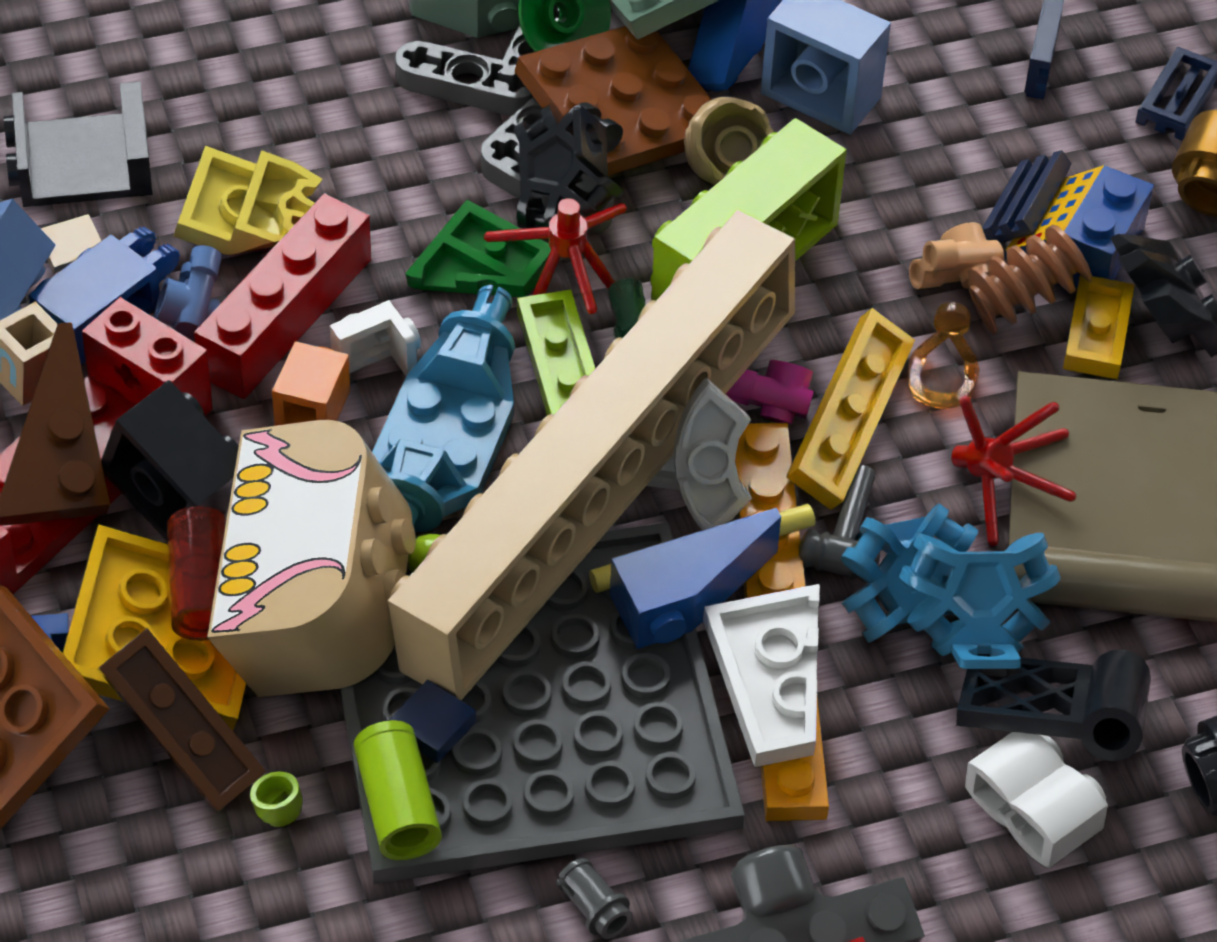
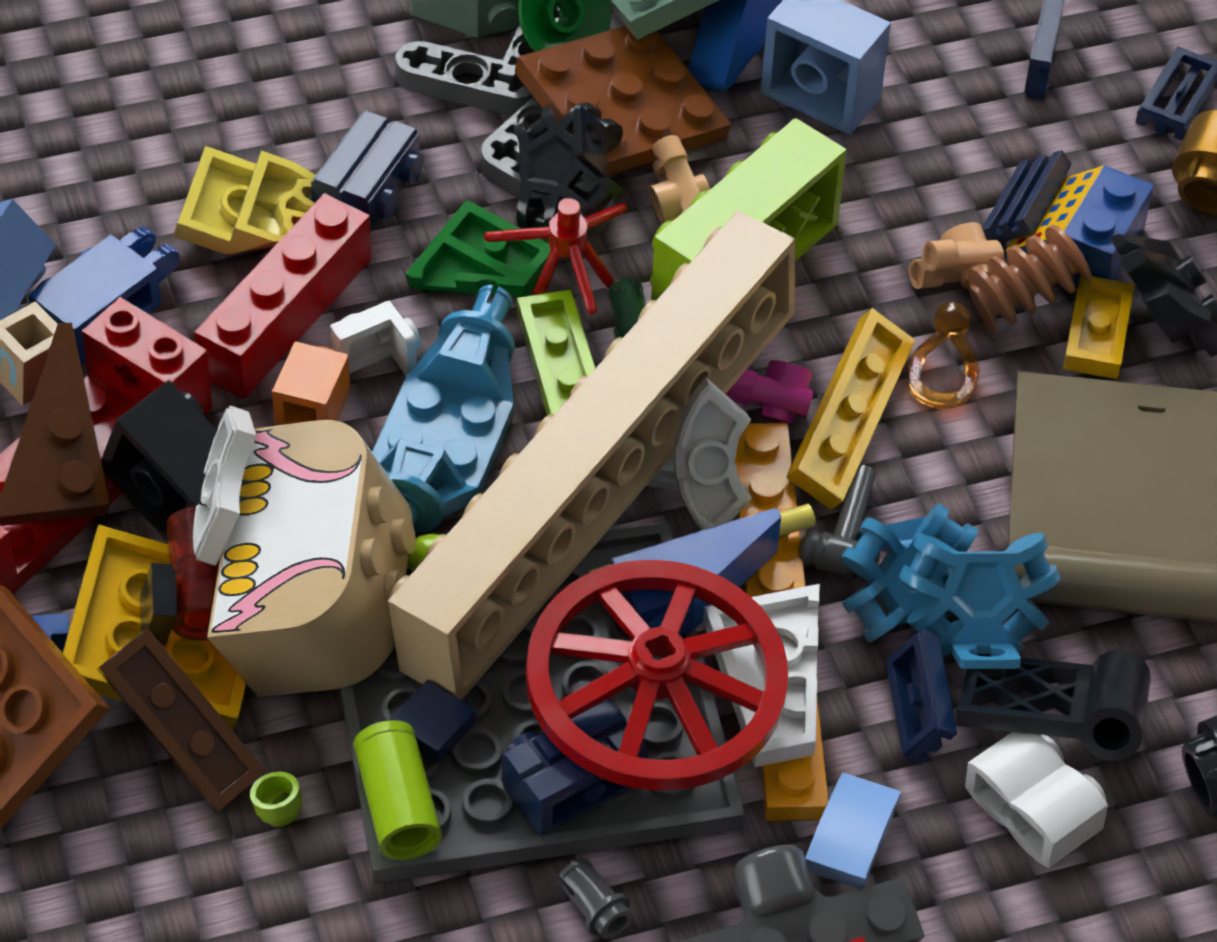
(71, 240): tan tile -> none
(80, 155): panel -> none
(159, 601): none -> black tile
(188, 301): medium blue plate -> none
(222, 485): none -> white tile
(371, 166): none -> brick
(550, 784): none -> dark blue brick
(656, 678): none -> red wheel
(676, 181): none -> light nougat plate
(723, 134): tan hair -> none
(852, 830): none -> light blue slope
(921, 696): none -> dark blue tile
(995, 457): red plant -> none

